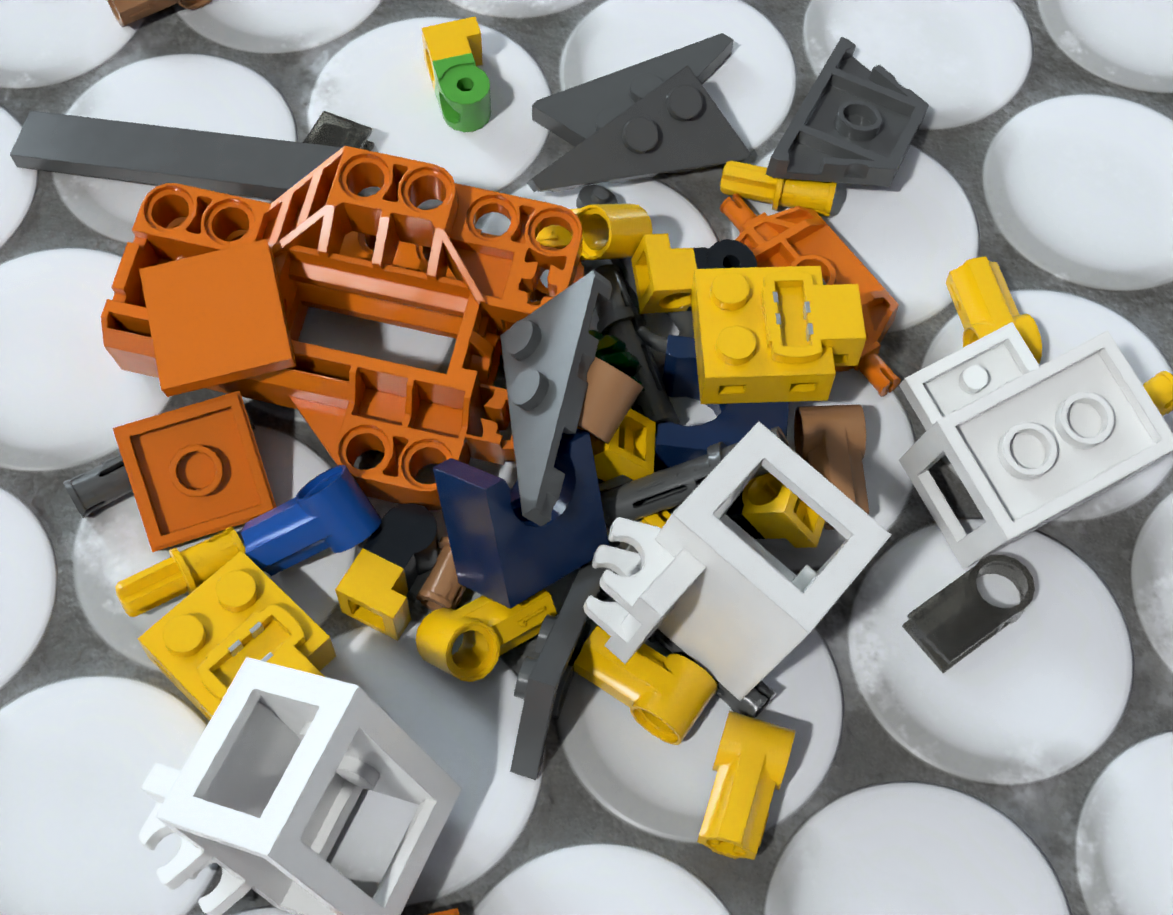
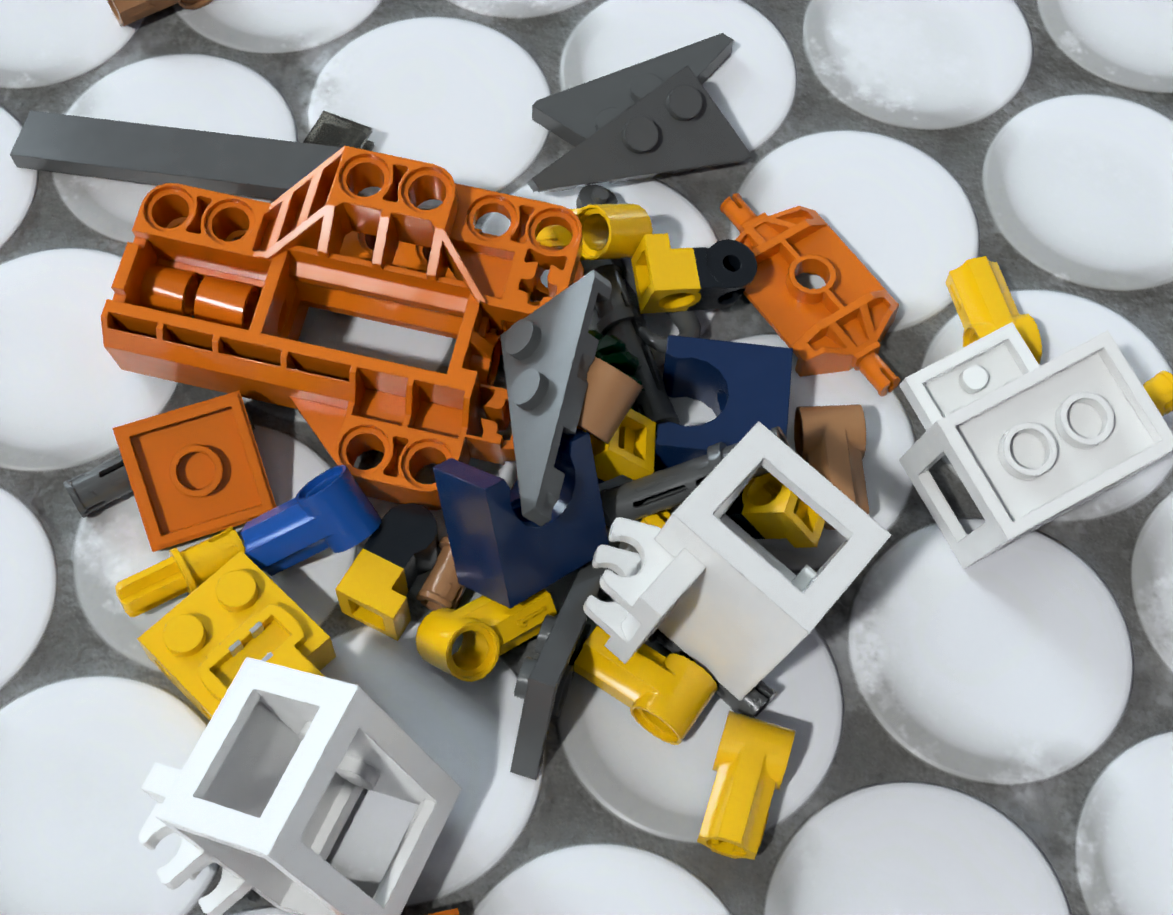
(217, 318): orange tile -> none
(460, 87): bright green leg -> none
(754, 184): yellow axle -> none
(772, 333): yellow piece -> none
(849, 125): dark grey wing -> none
(960, 619): clear smoke piece -> none

